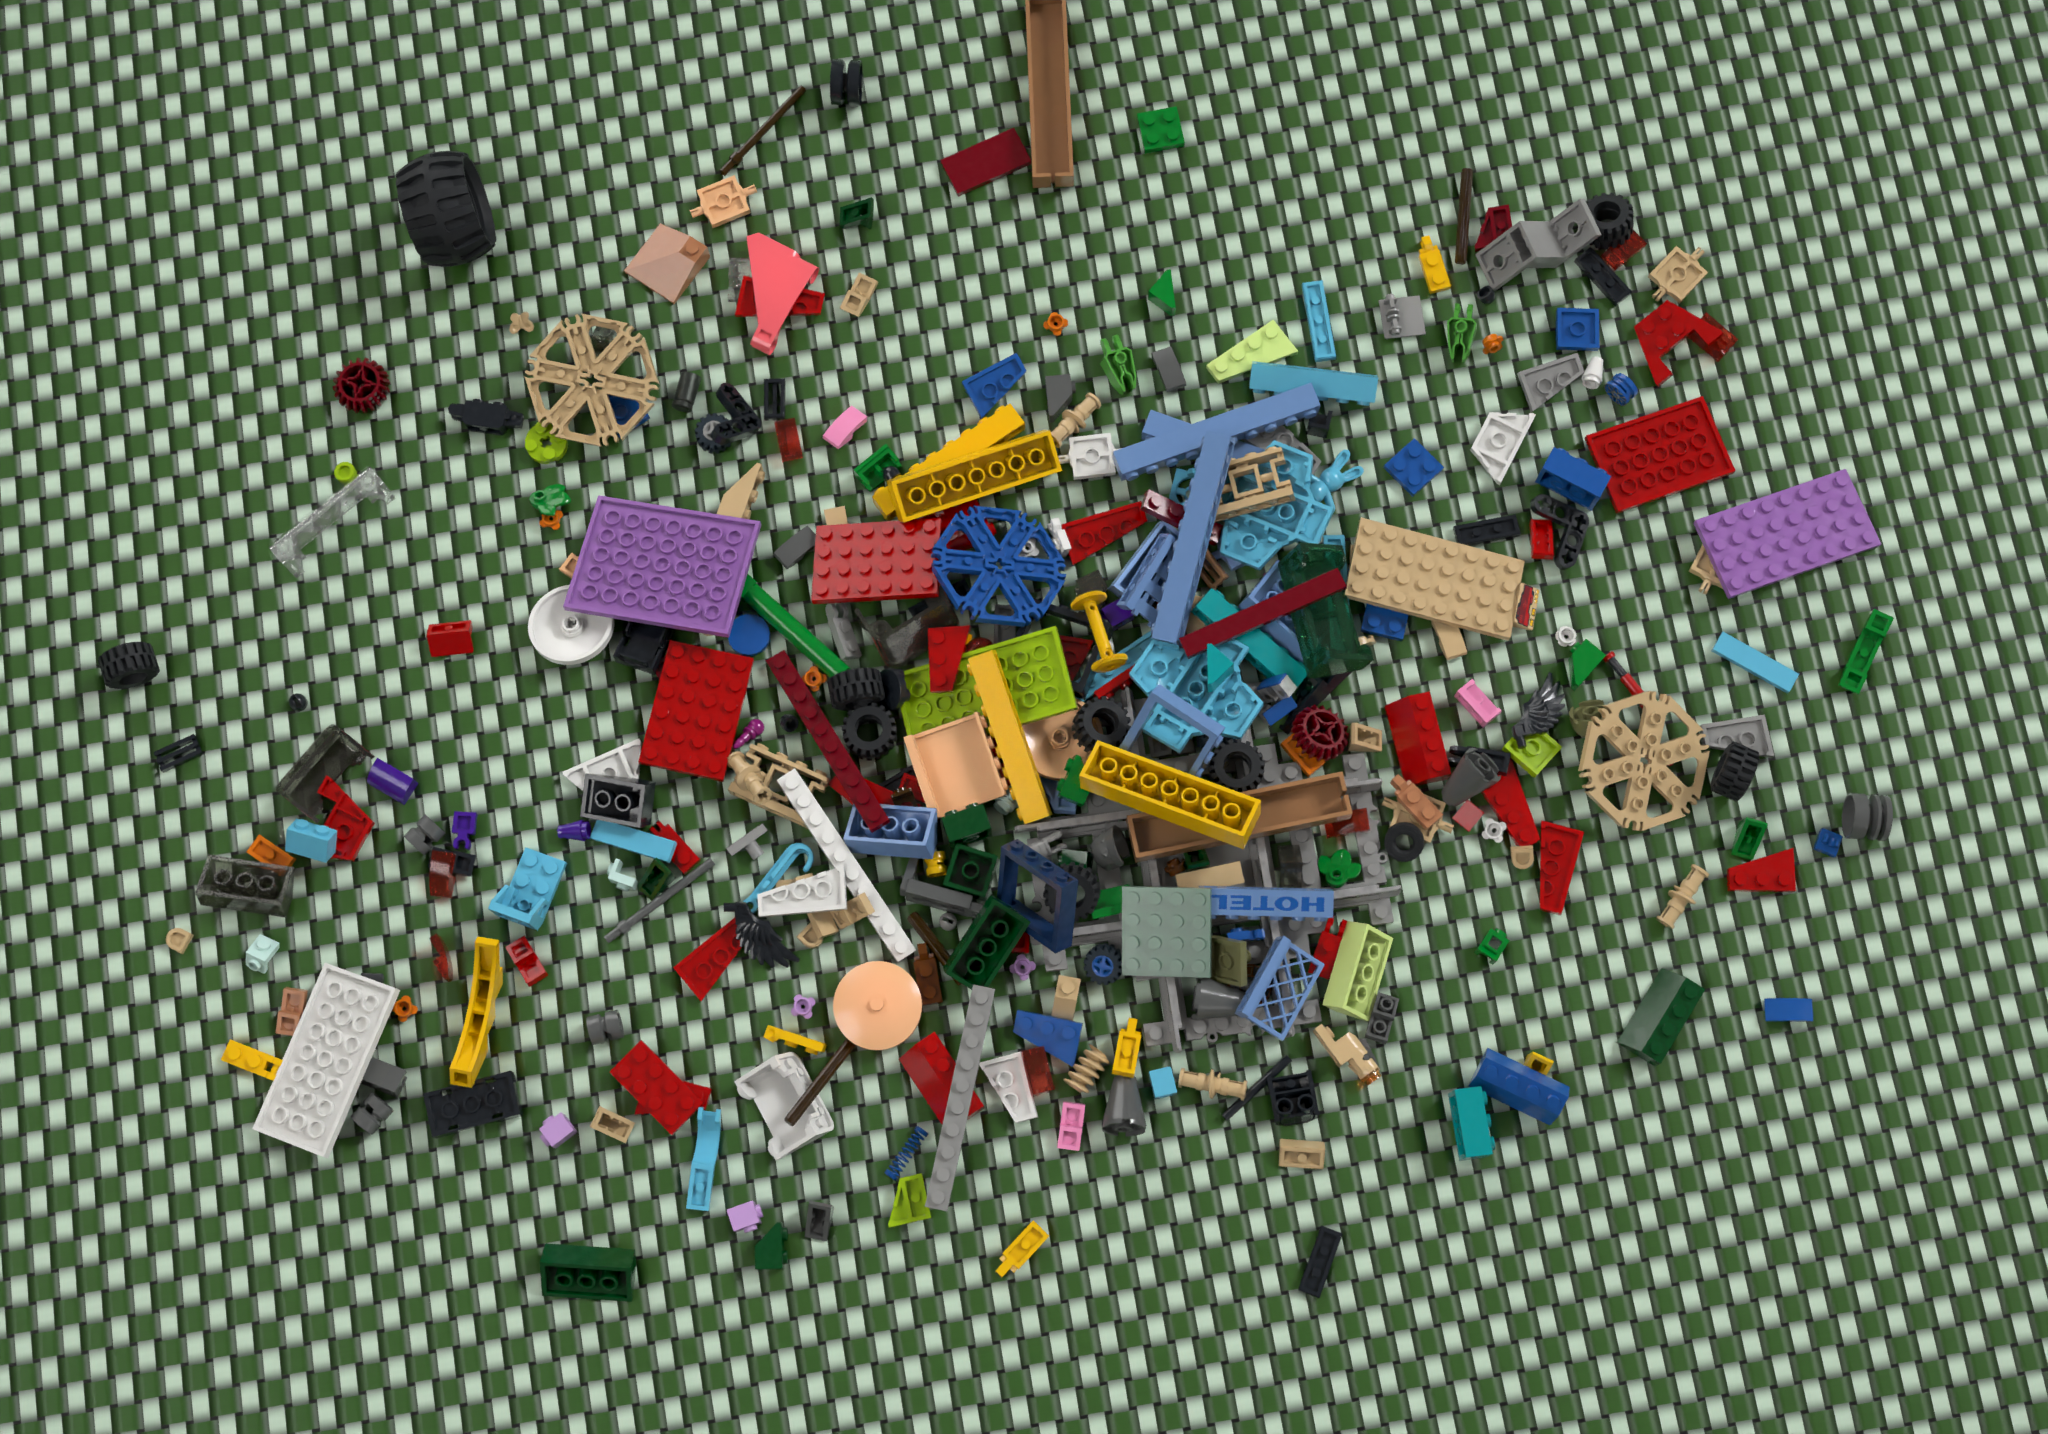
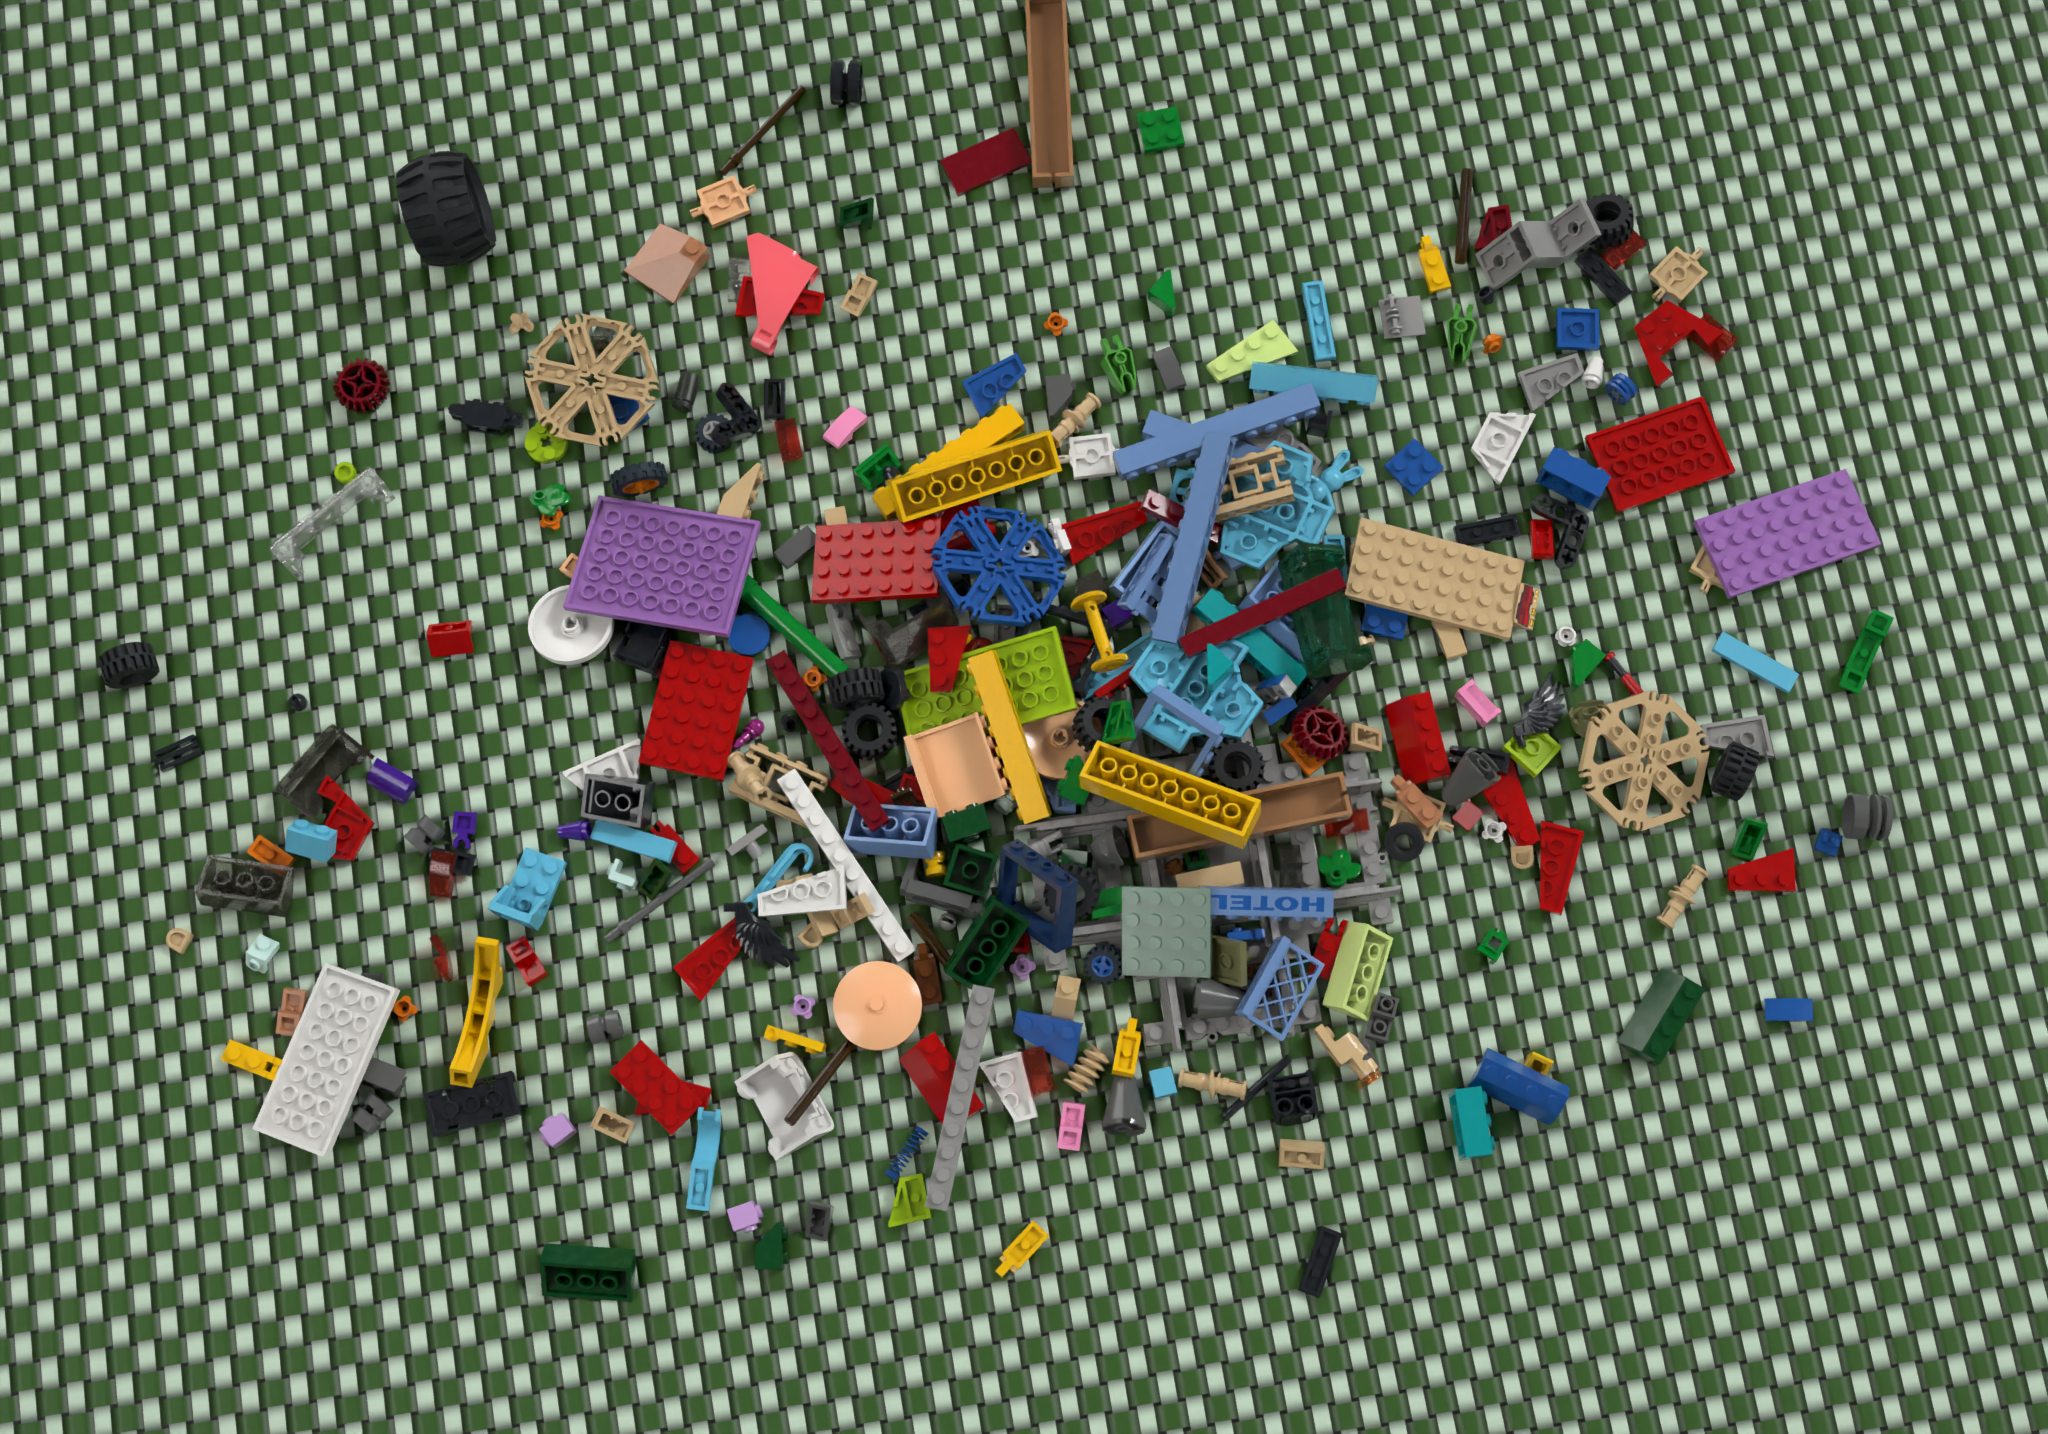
(638, 479): none -> black wheel
(1119, 723): none -> green wing

